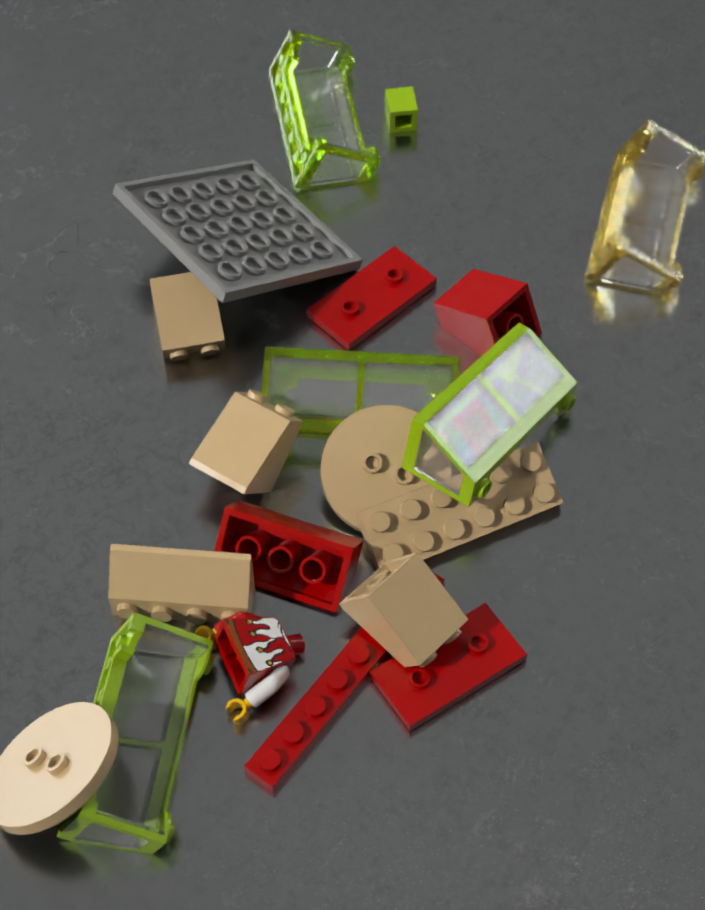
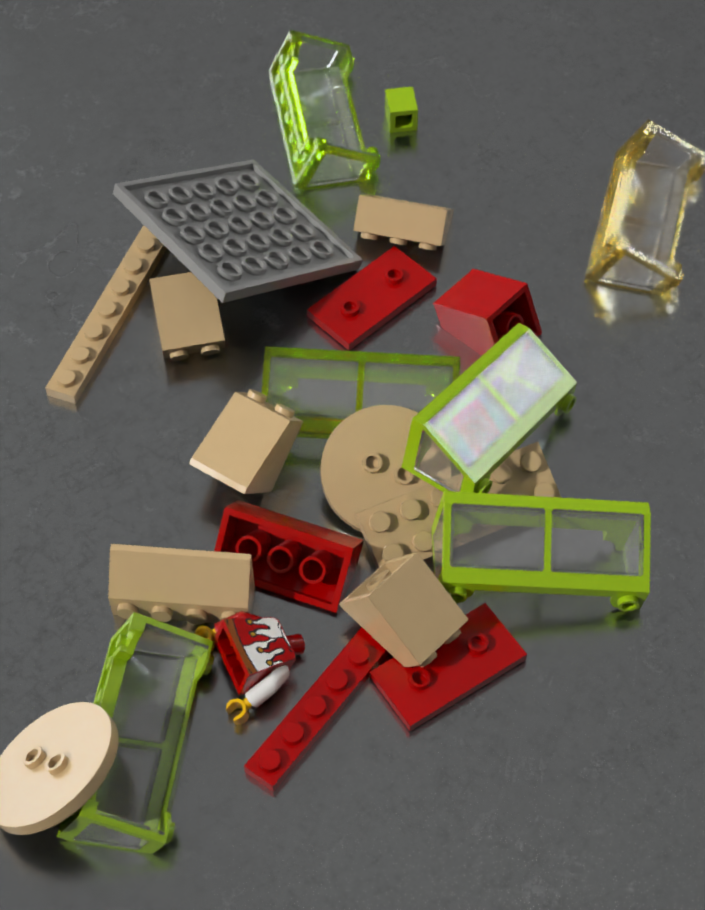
(106, 318): none -> tan plate
(402, 221): none -> tan slope
(543, 546): none -> windscreen

